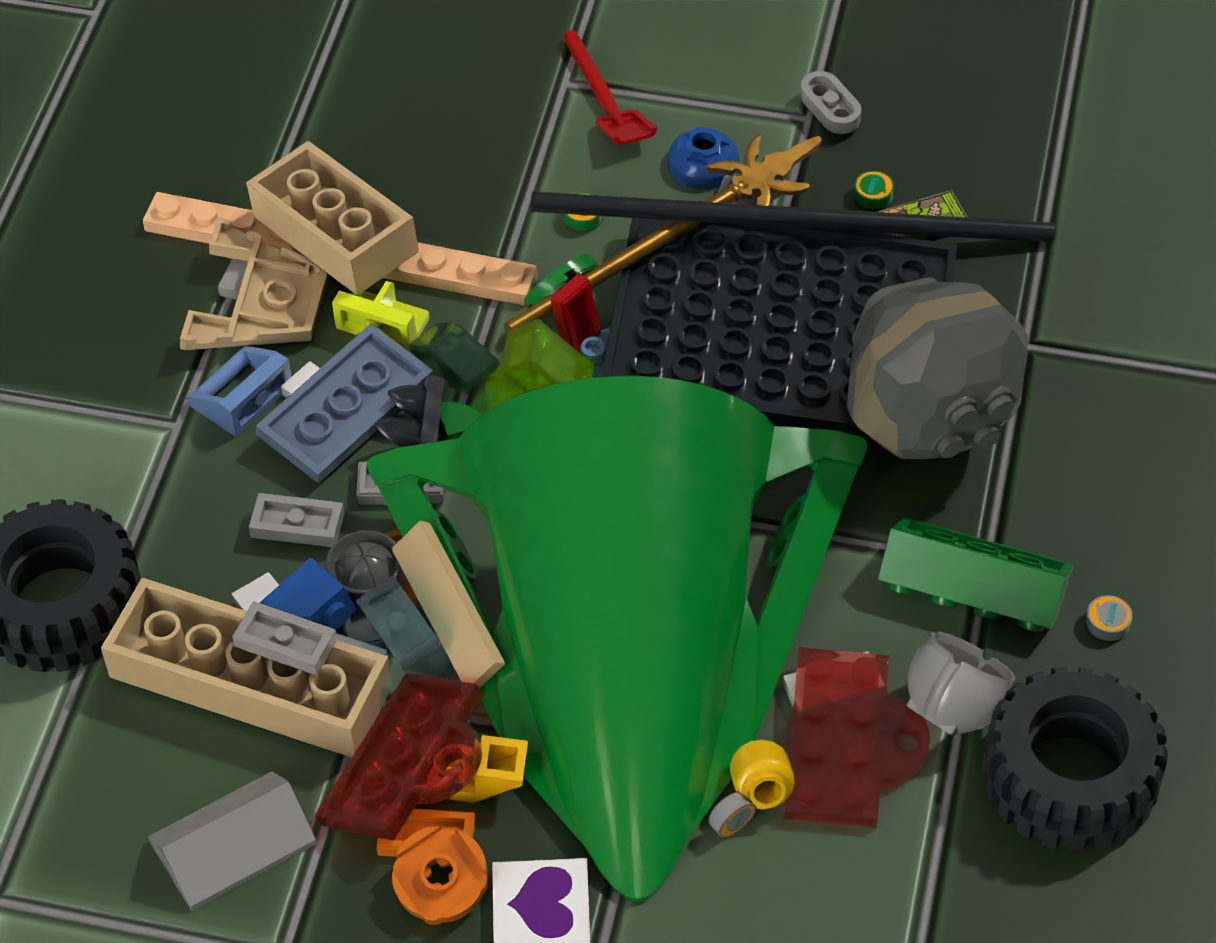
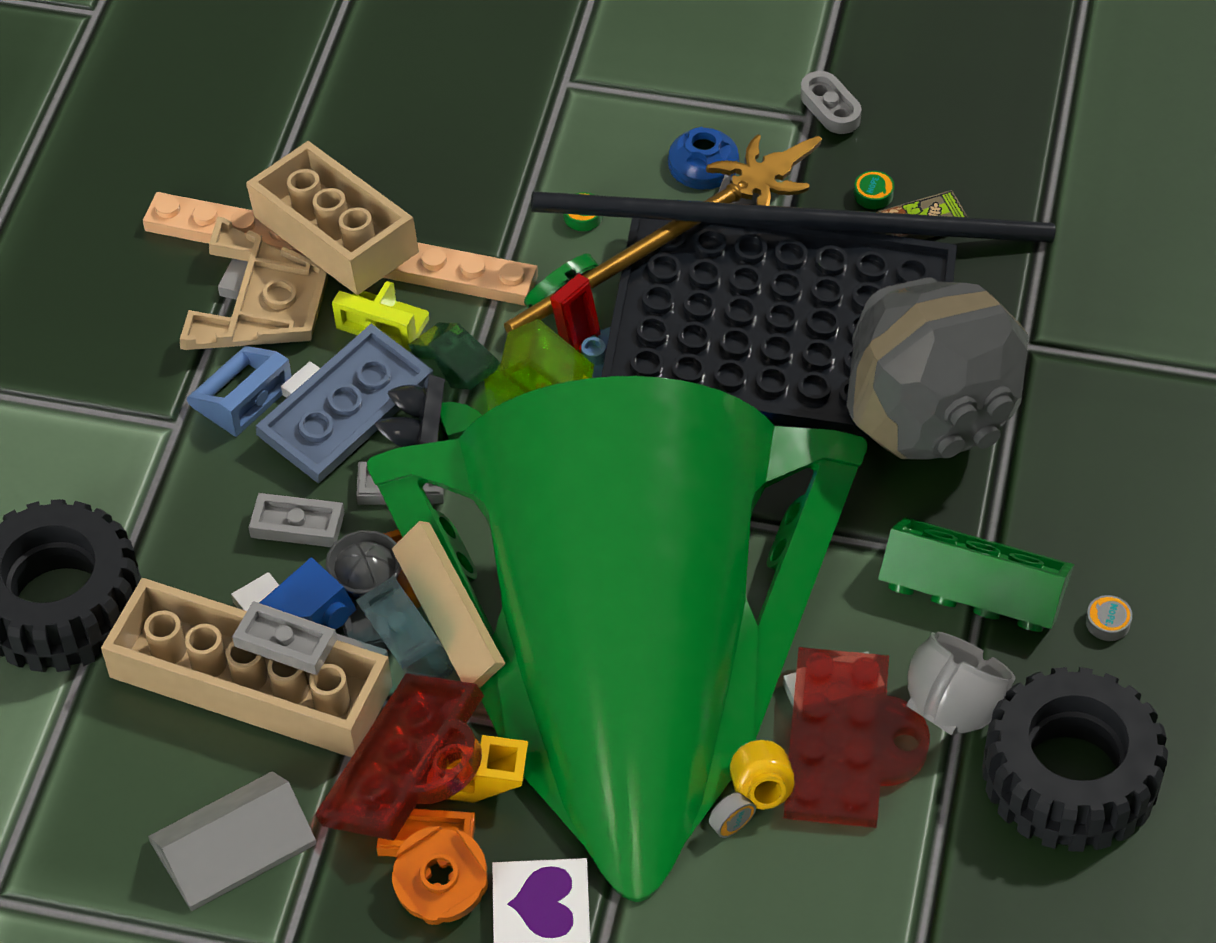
(618, 126): red piece -> none

